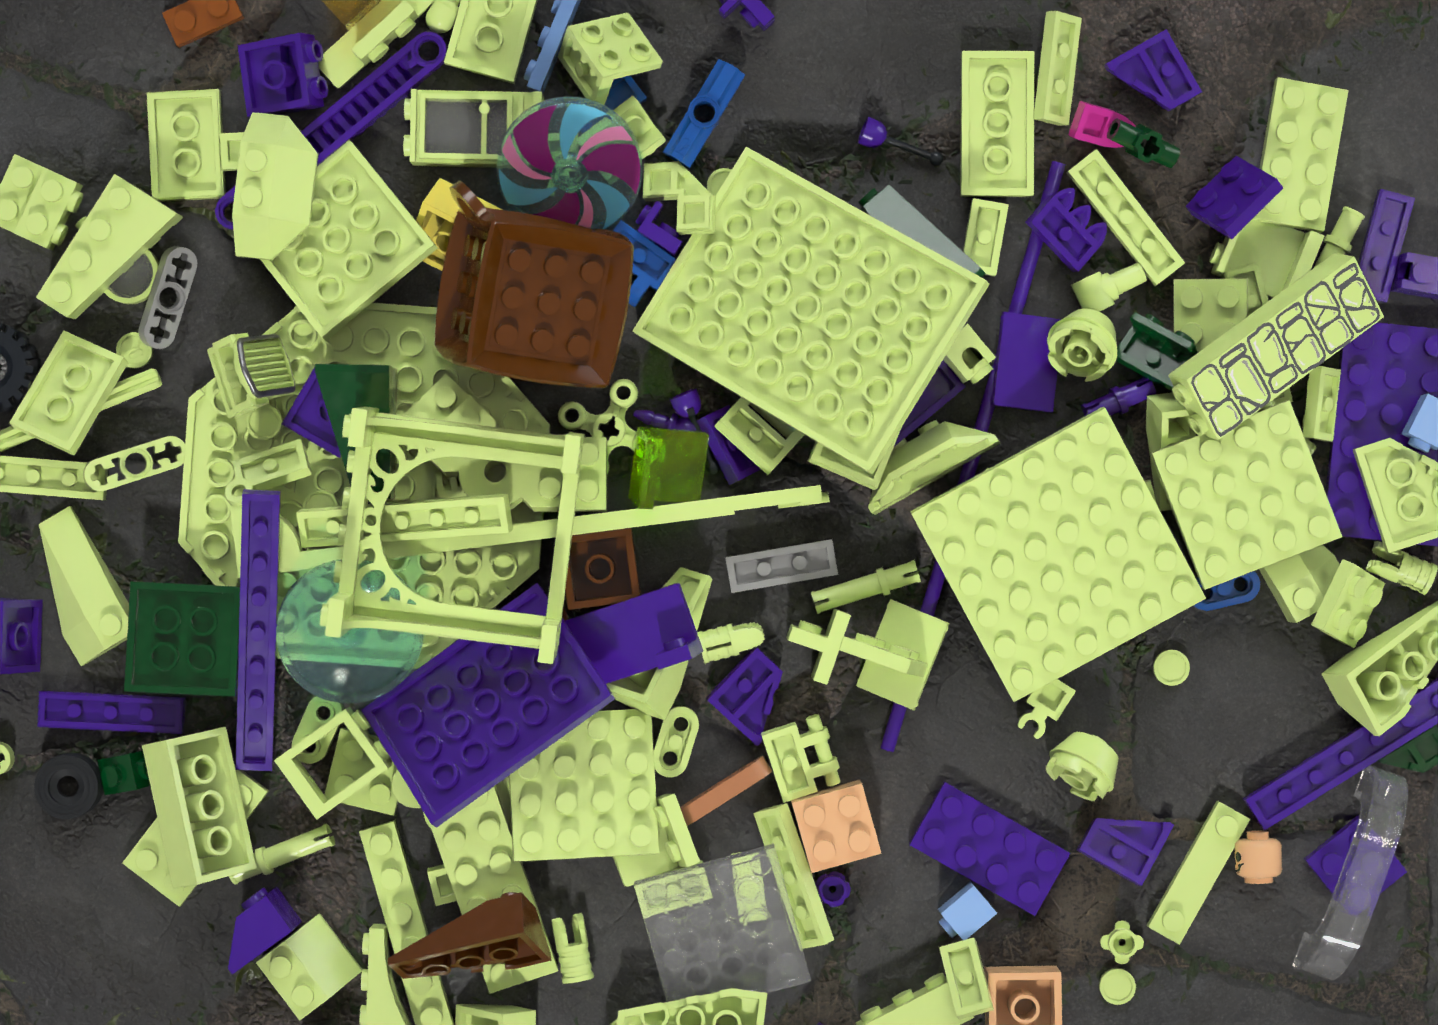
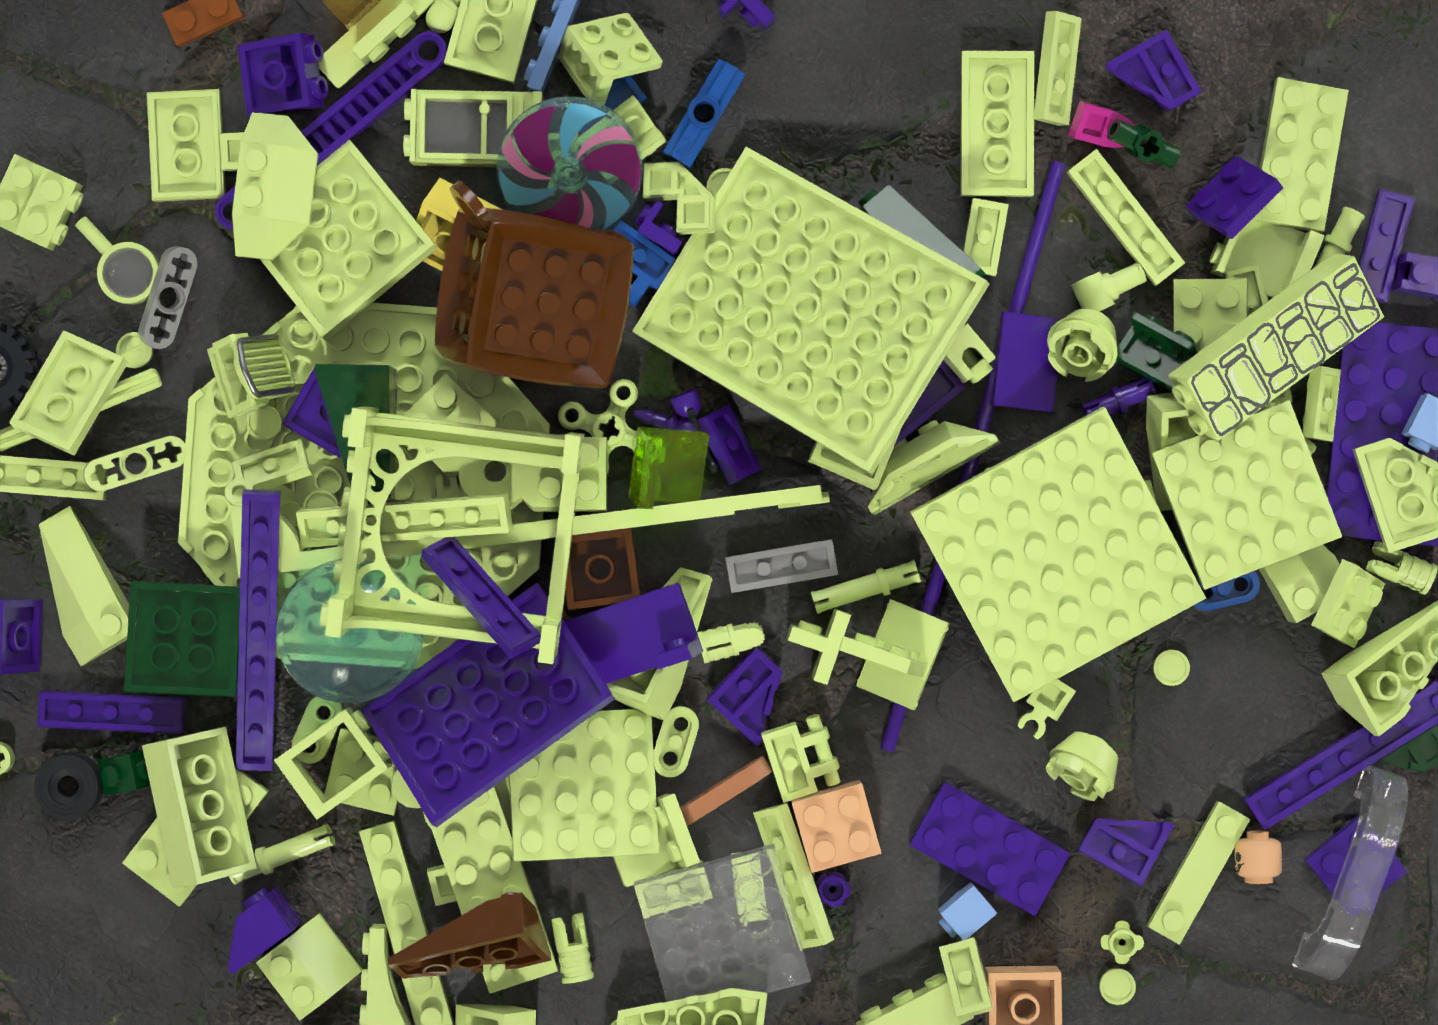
(106, 245): yellowish green wedge -> none
(481, 596): none -> dark purple tile
(756, 436): yellowish green plate -> none
(875, 134): hinge -> none
(1065, 230): dark purple plate -> none

